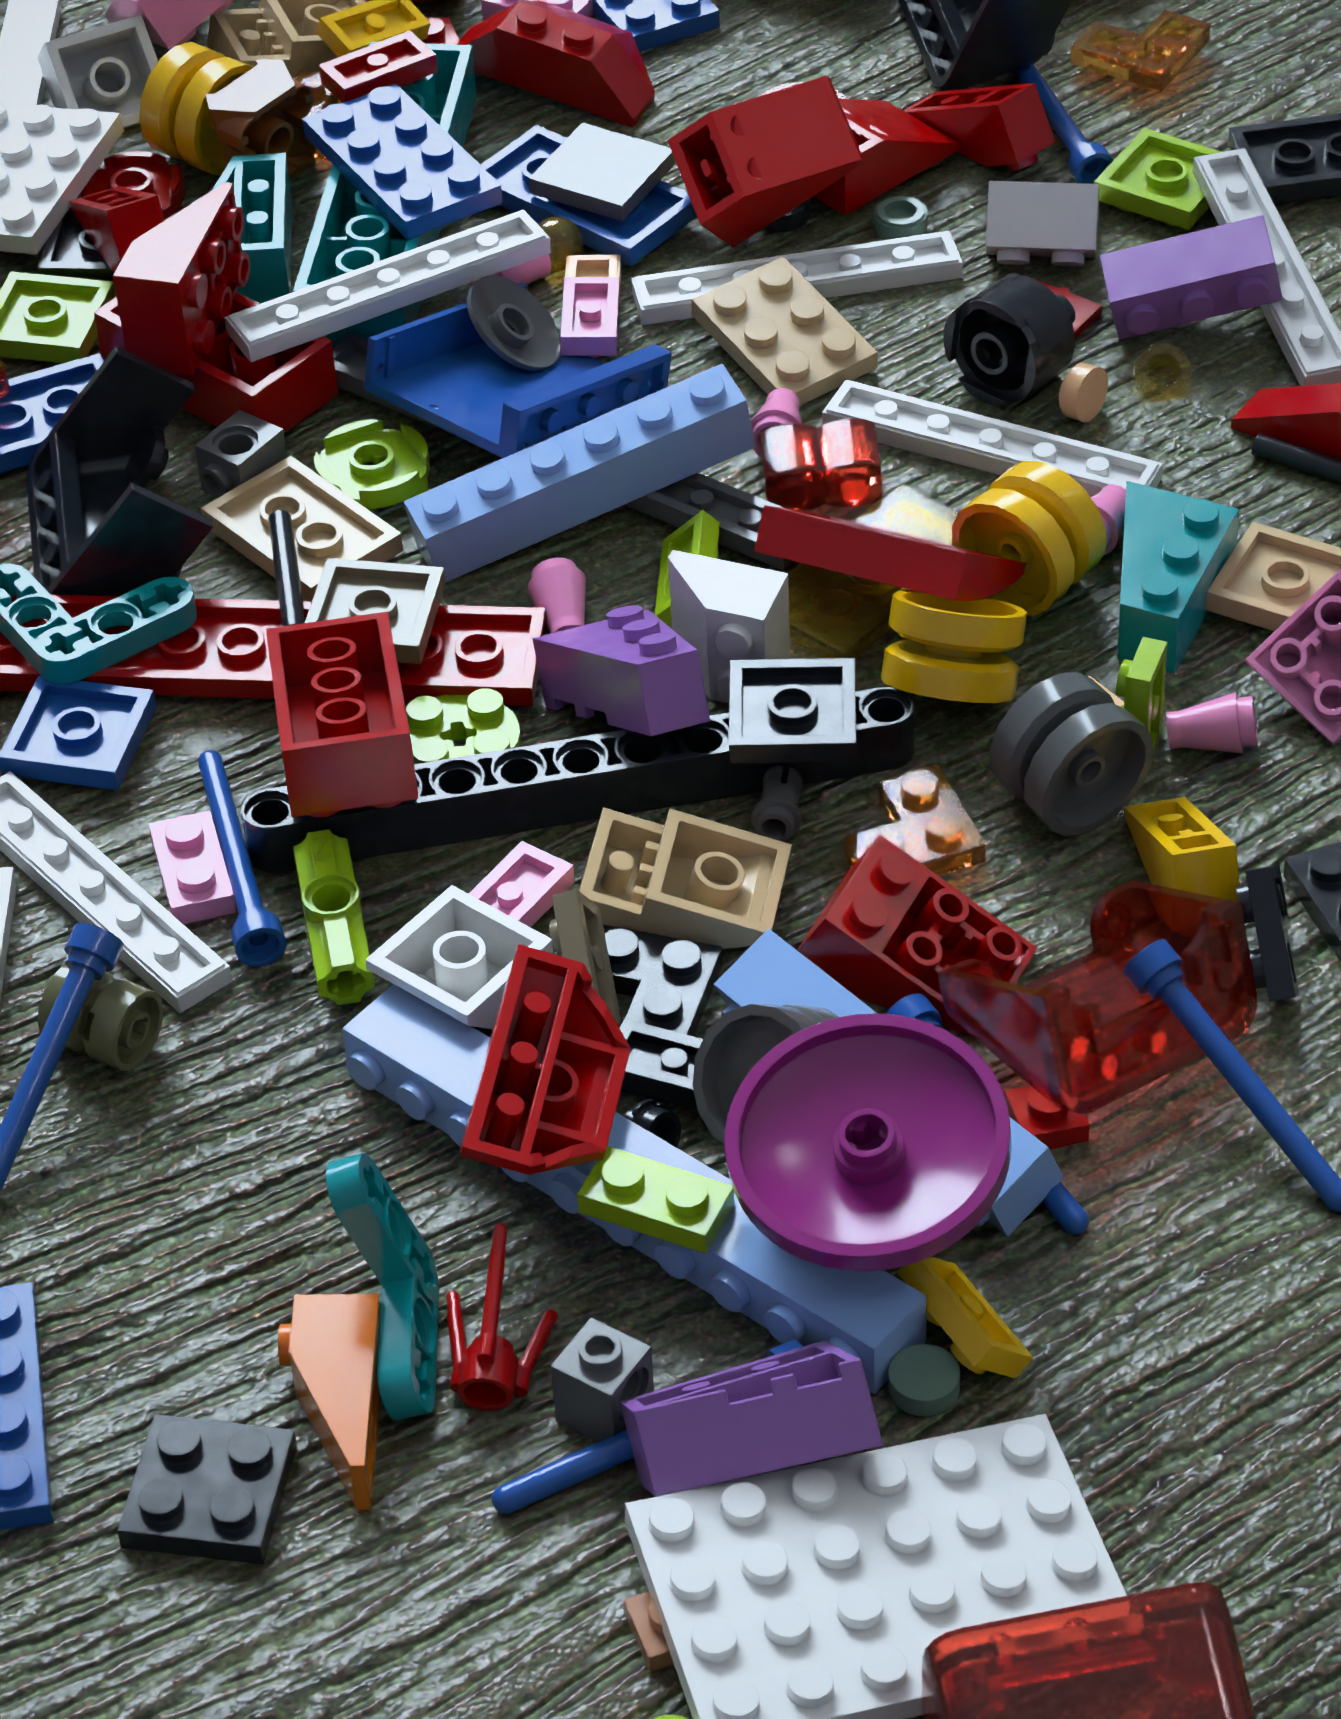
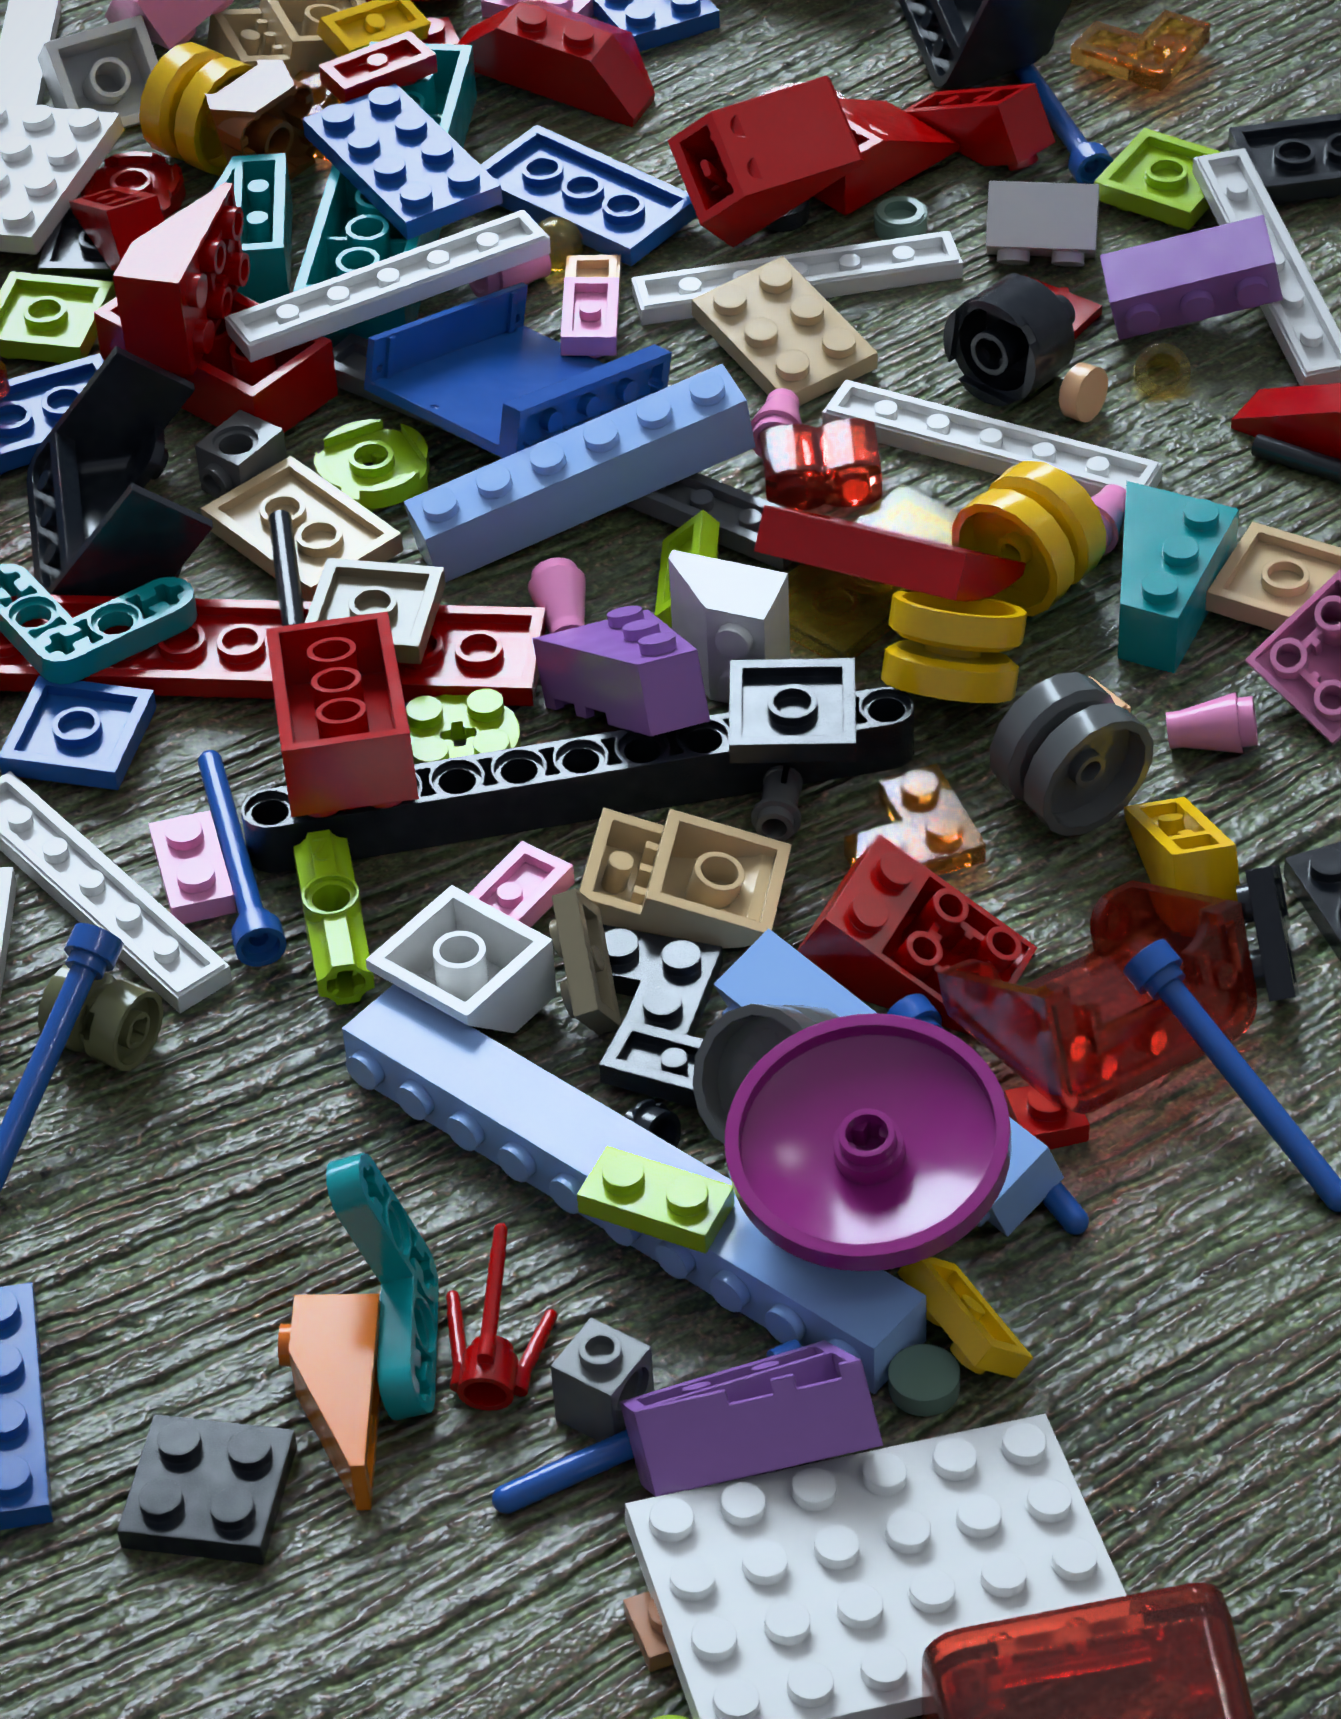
(514, 323): dark grey dish -> none
(547, 1070): red wedge -> none
(602, 171): tile -> none
(1144, 685): lime plate -> none

